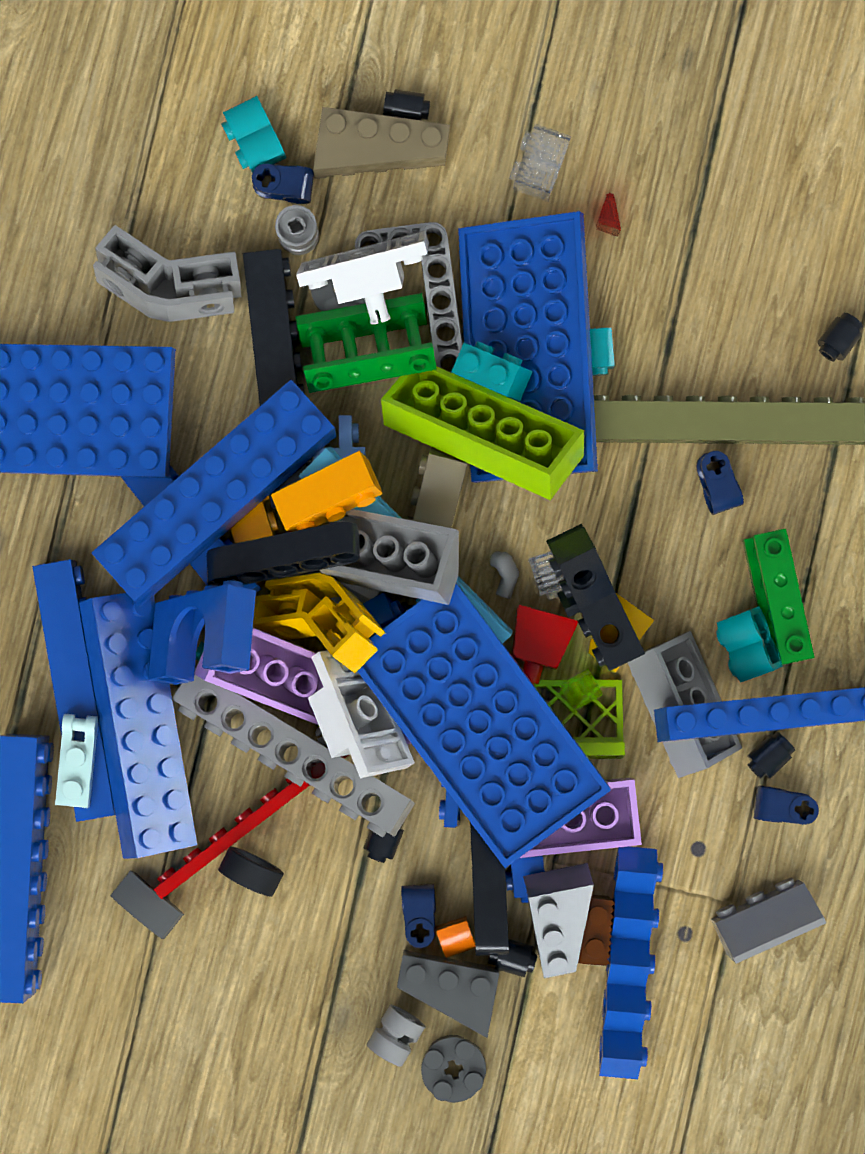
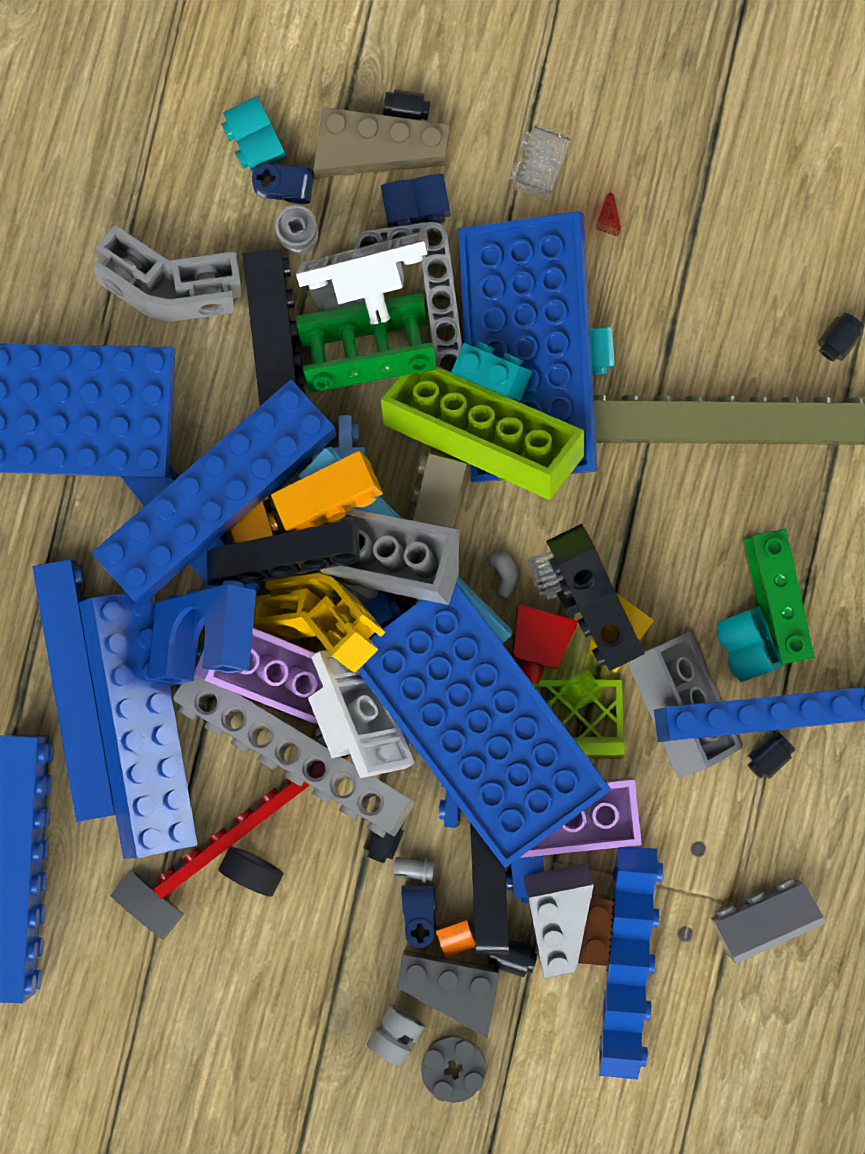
(76, 762): light aqua plate -> none
(414, 869): none -> light grey pin
(416, 200): none -> dark blue brick
(719, 489): dark blue piece -> none
(779, 806): dark blue piece -> none

